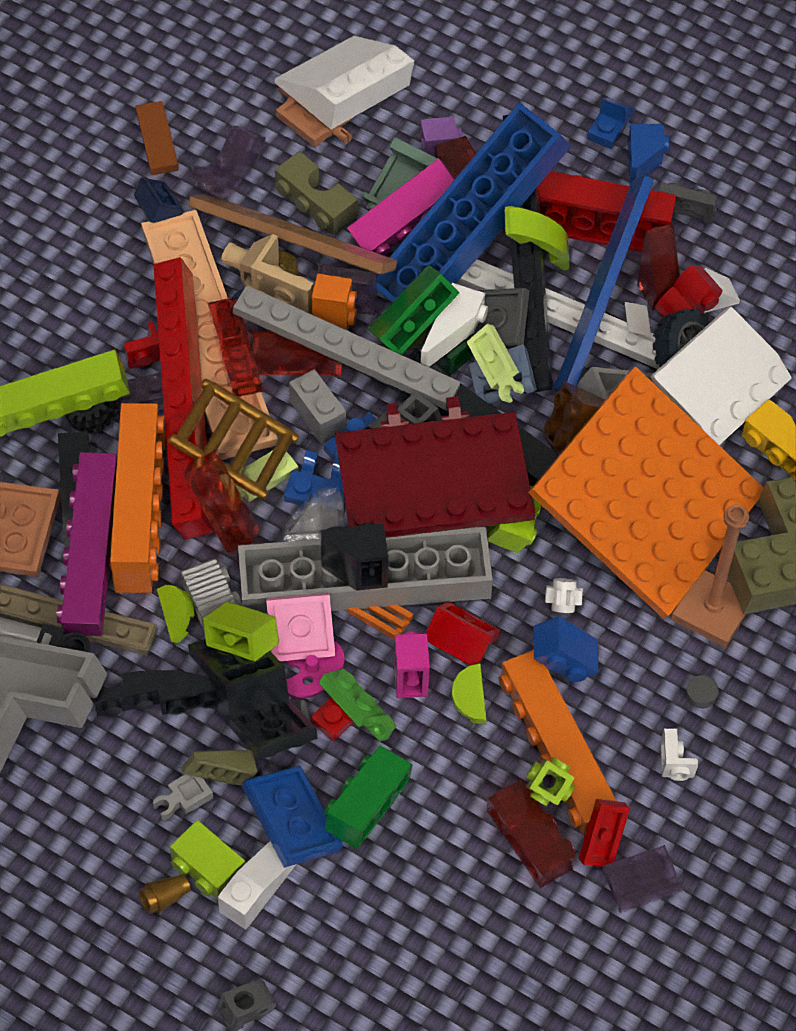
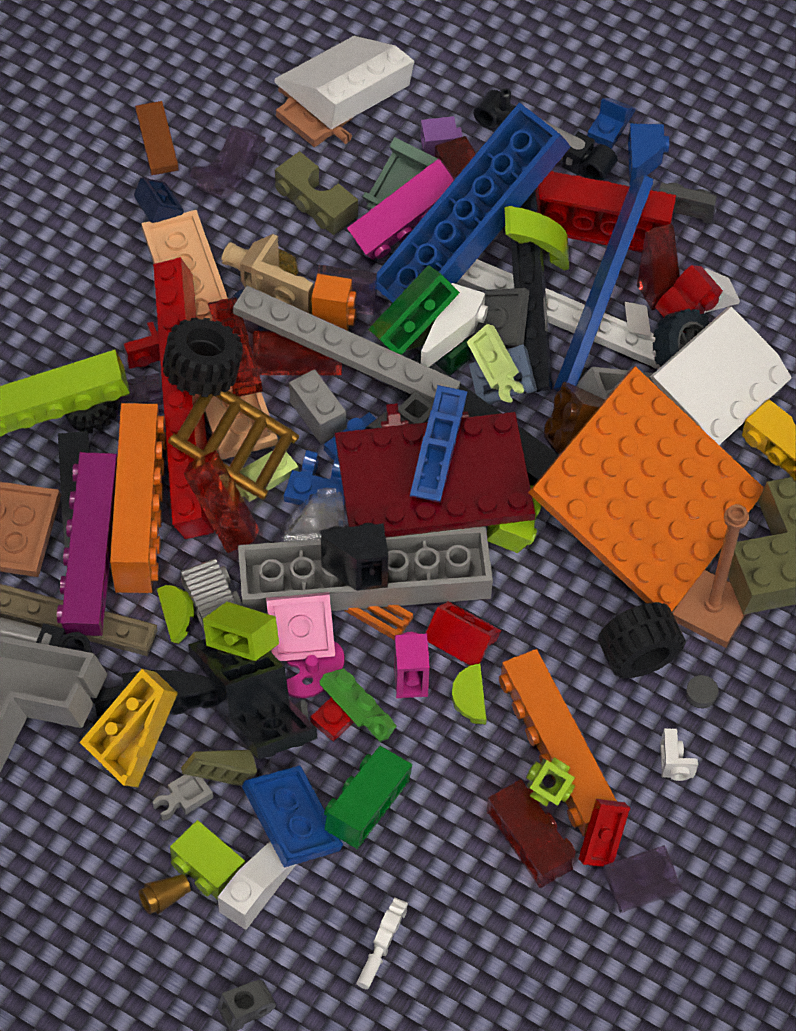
(131, 727): none -> yellow wedge
(202, 357): none -> black tyre
(293, 233): medium nougat tile -> none
(384, 936): none -> white piece
(438, 444): none -> blue slope
(564, 595): white gear -> none
(566, 649): blue brick -> none
(580, 158): none -> black piece
(641, 640): none -> black tyre

